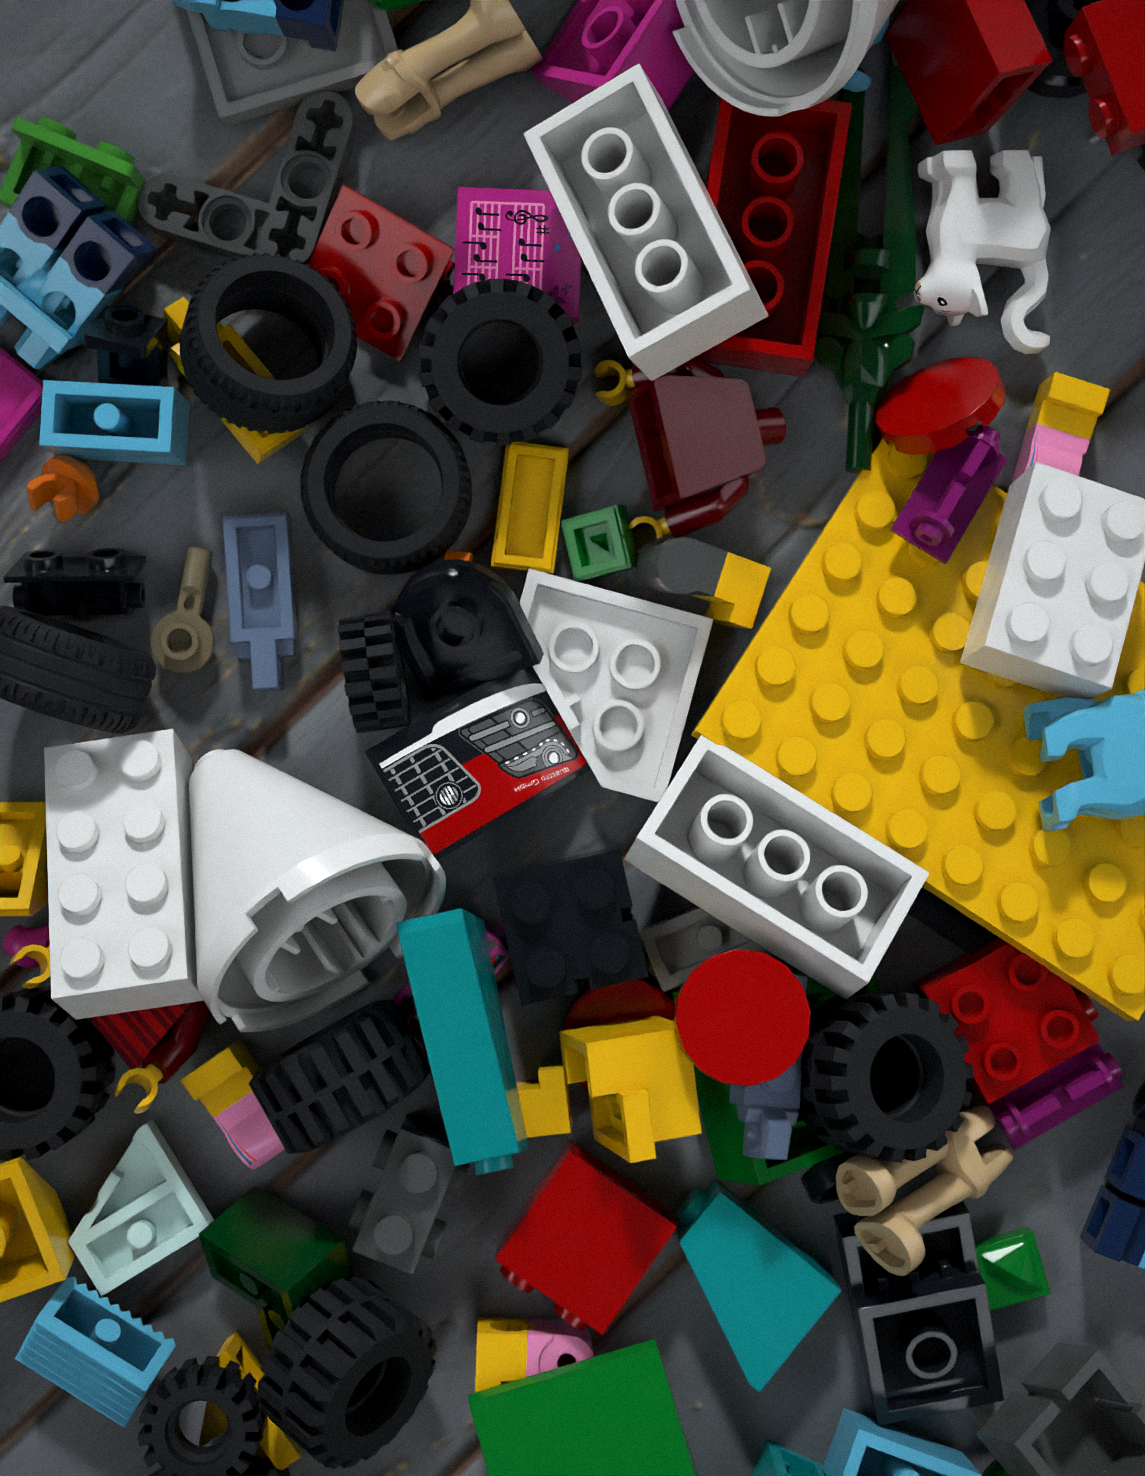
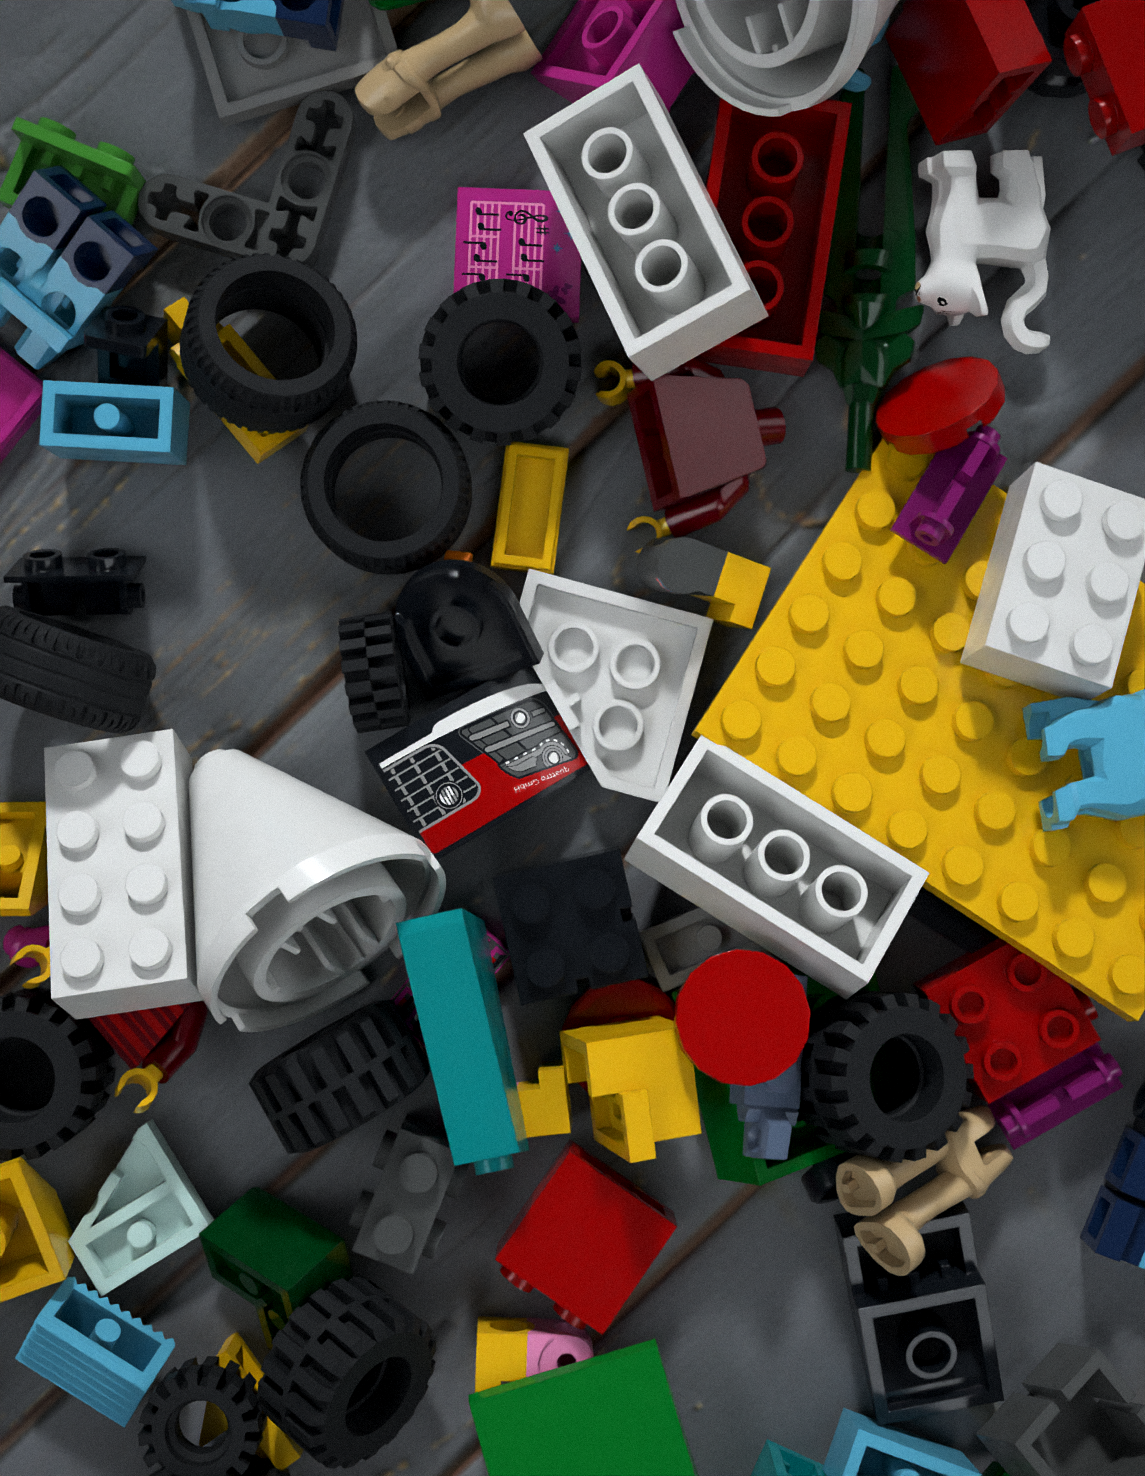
(67, 484): orange plate -> none
(184, 638): dark tan plate -> none
(225, 1093): leg -> none
(261, 594): sand blue hinge -> none
(381, 269): red hinge -> none
(600, 543): green tile -> none
(753, 1277): teal slope -> none
(1011, 1268): green tile -> none
(1061, 423): leg -> none

